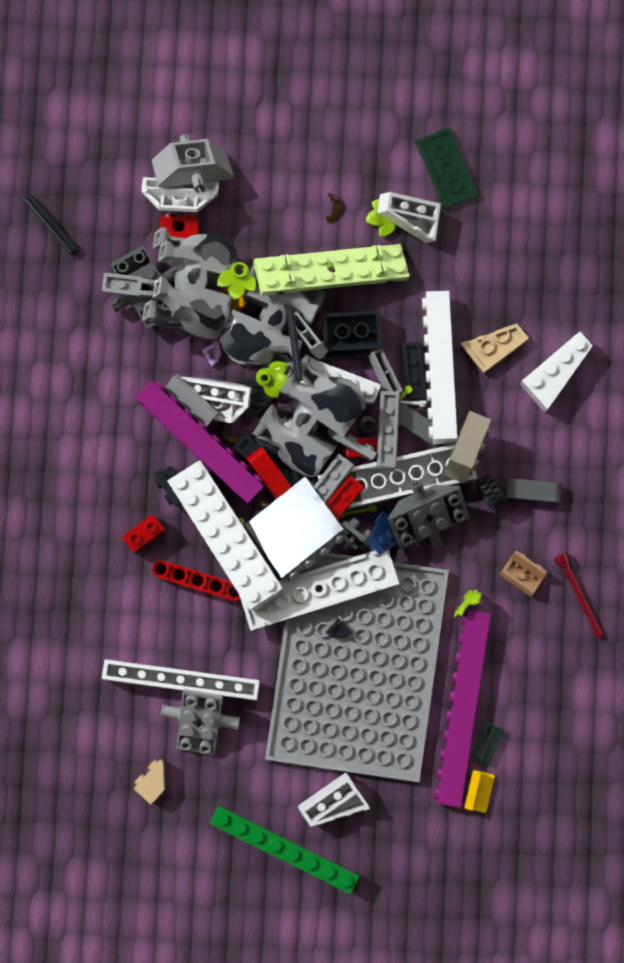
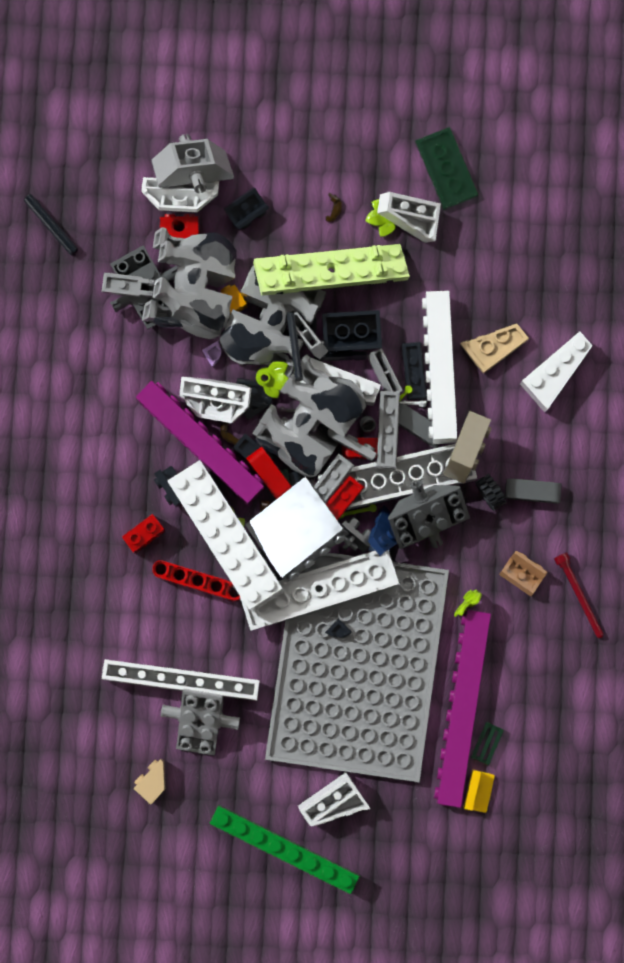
(191, 400): light grey tile -> none
(237, 283): lime plate -> none
(246, 209): none -> black bracket

